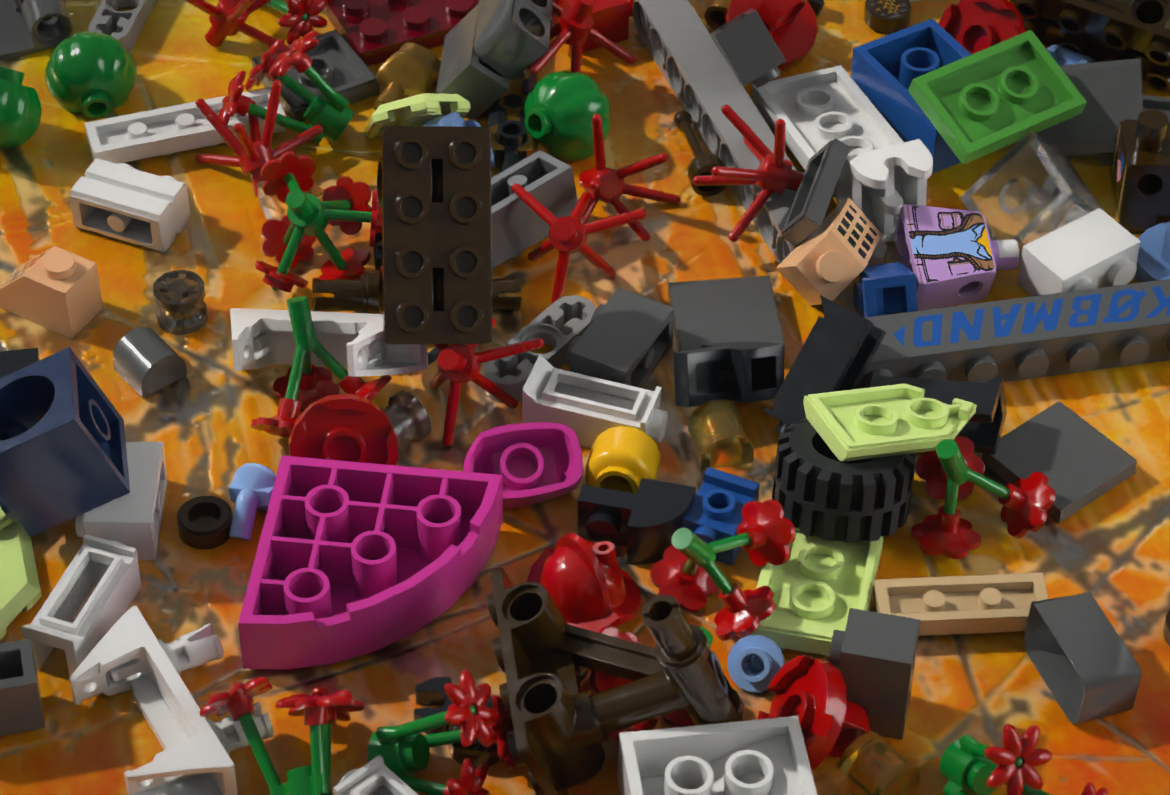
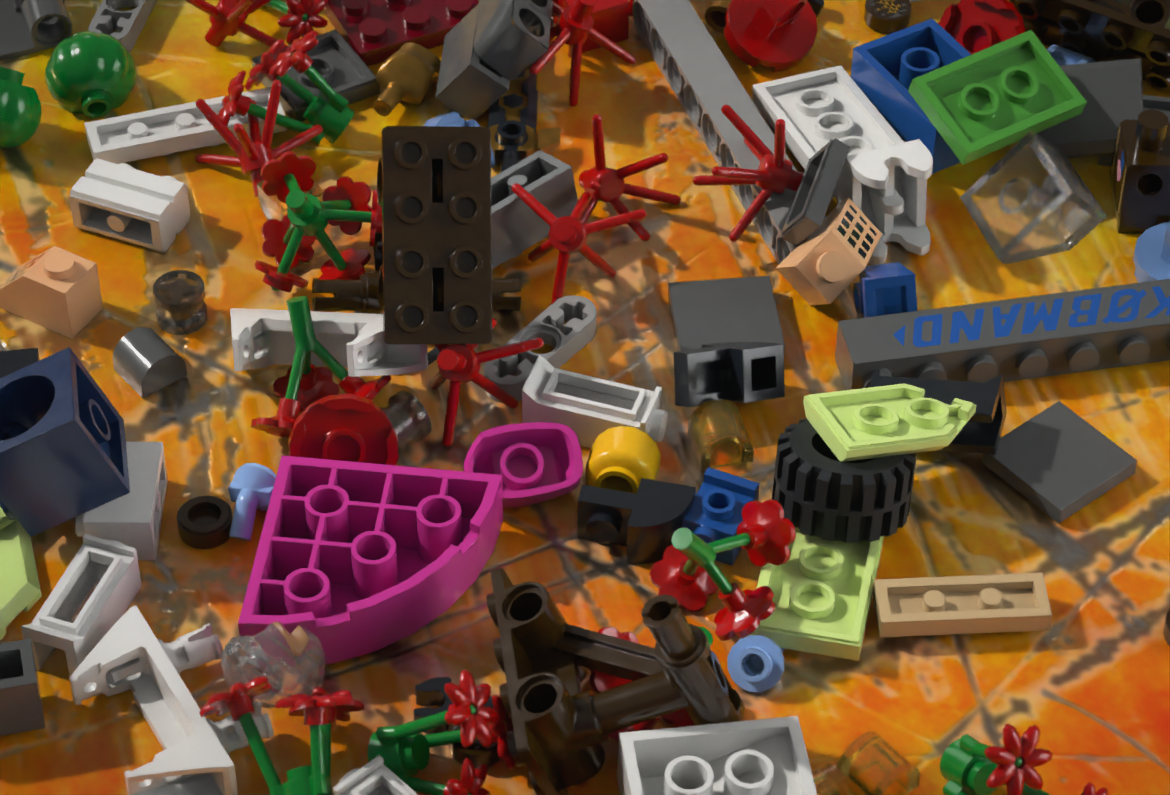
(289, 661): none -> clear hair
(414, 111): yellowish green tile -> none
(562, 114): green plant -> none
(587, 583): red helmet -> none
(623, 340): dark grey brick -> none
(701, 163): dark brown hinge -> none
(749, 49): dark grey brick -> none
(817, 695): red tile -> none
(828, 361): black window -> none
(878, 666): dark grey brick -> none
(950, 254): torso -> none
(952, 475): red plant -> none
(1079, 257): white brick -> none
(1081, 657): dark grey piece -> none

